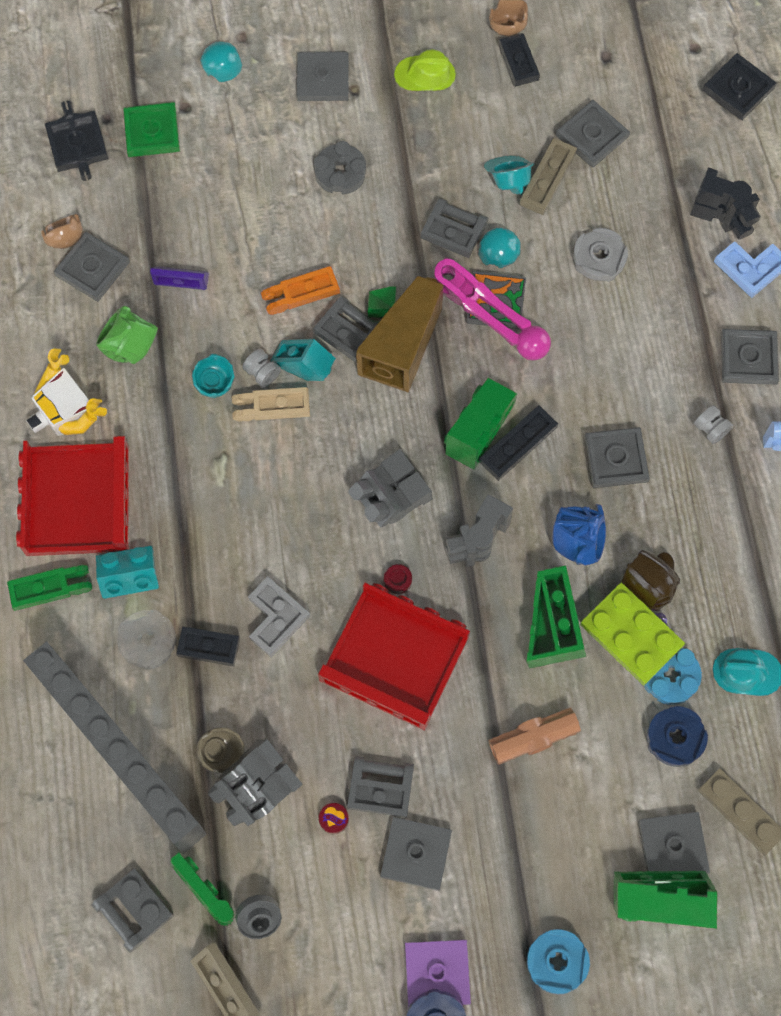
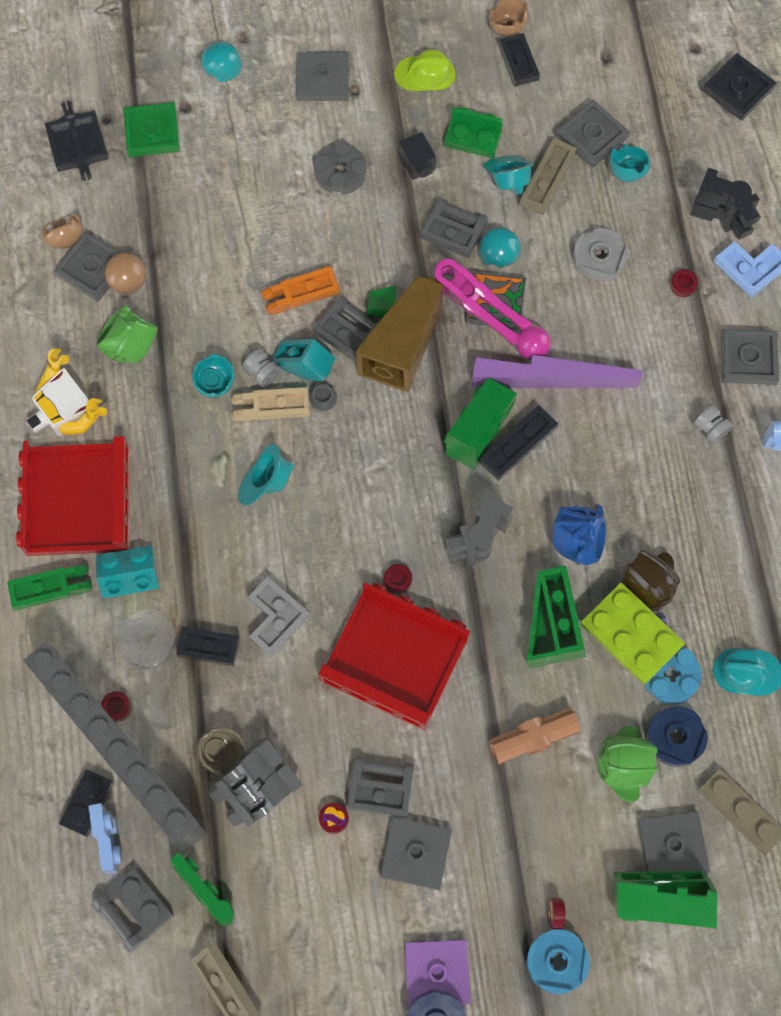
(90, 791): none -> black plate
(103, 830): none -> light blue plate
(117, 706): none -> dark red tile
(125, 273): none -> medium nougat hair
(180, 278): dark purple slope -> none
(258, 916): dark grey plate -> none
(266, 476): none -> teal piece
(323, 397): none -> dark grey plate
(380, 498): dark grey hips -> none
(417, 156): none -> black brick
(474, 132): none -> green bracket
(554, 373): none -> medium lavender slope
(556, 913): none -> dark red tile
(616, 457): dark grey plate -> none
(627, 763): none -> bright green piece
(629, 163): none -> teal hair
(683, 283): none -> dark red tile

